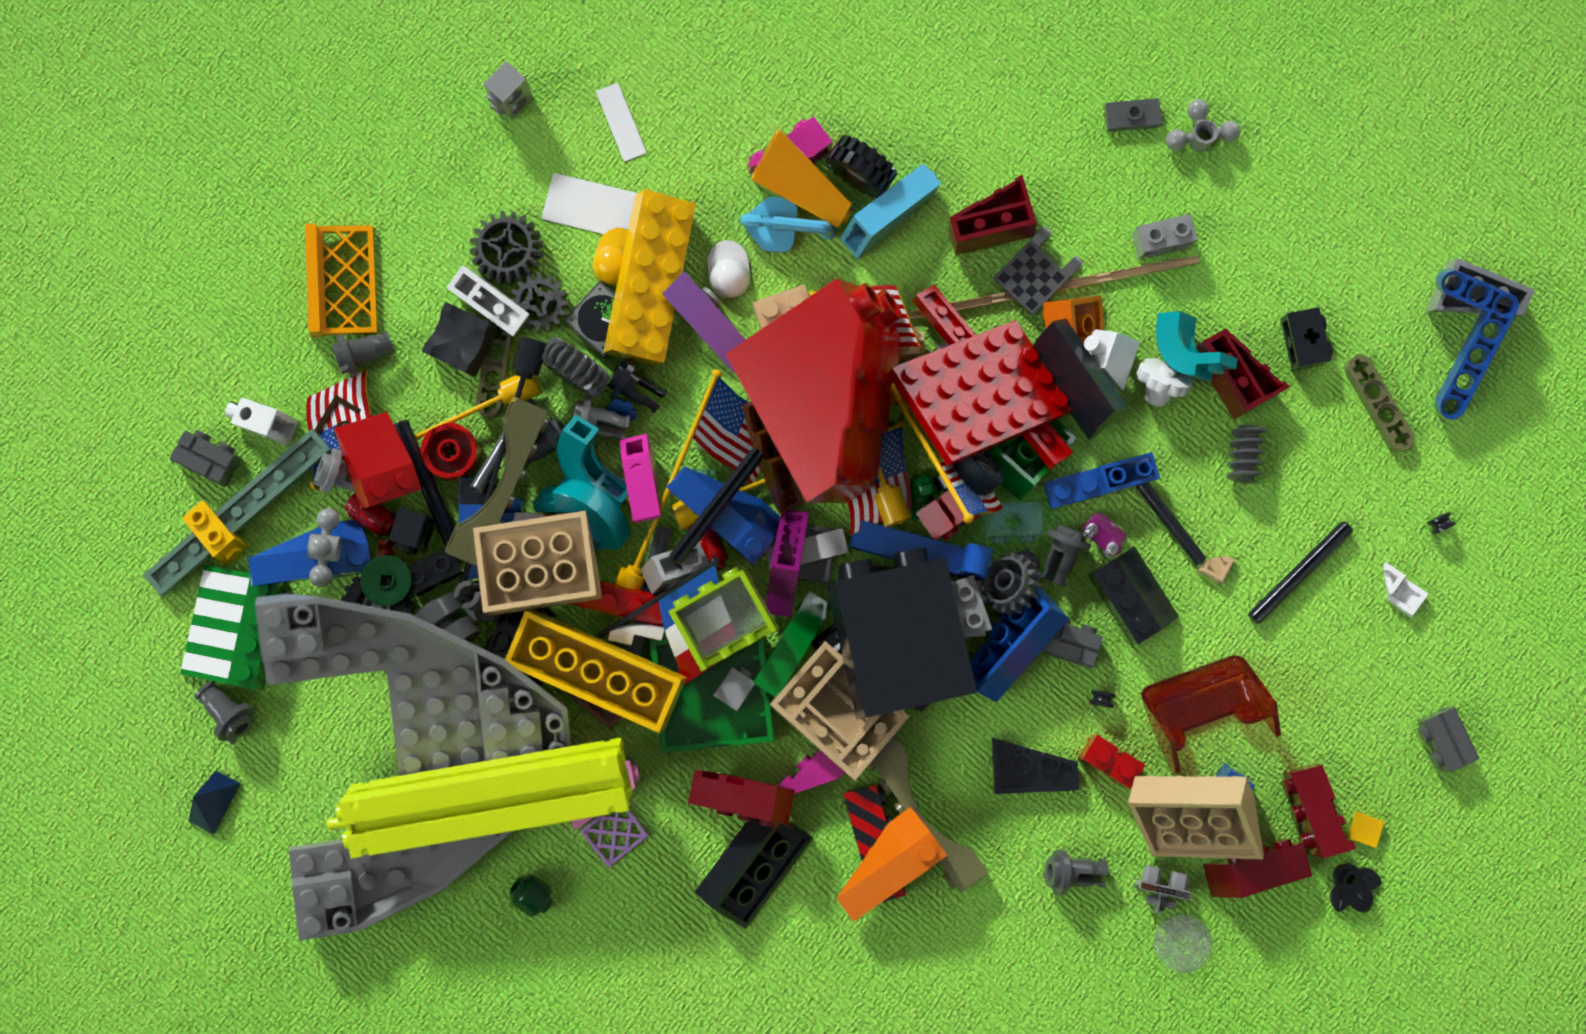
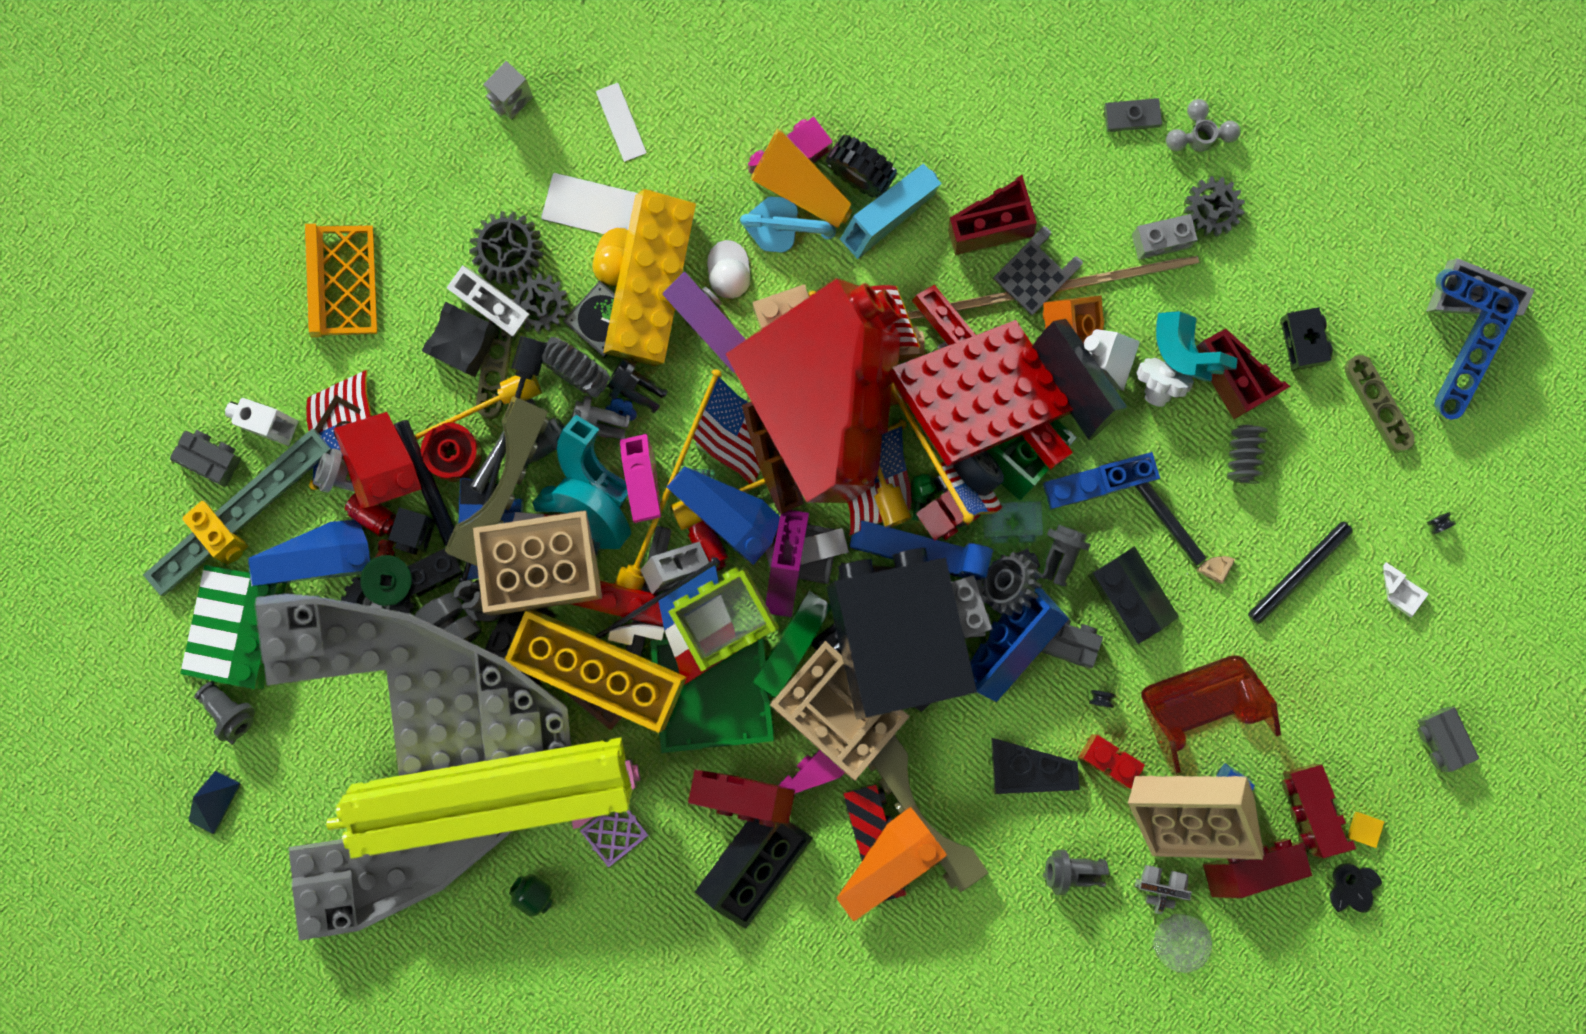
(324, 547): light grey piece -> none
(357, 352): dark grey piece -> none
(716, 506): black axle -> none
(735, 687): light grey brick -> none
(1105, 534): magenta piece -> none
(1203, 204): none -> dark grey gear

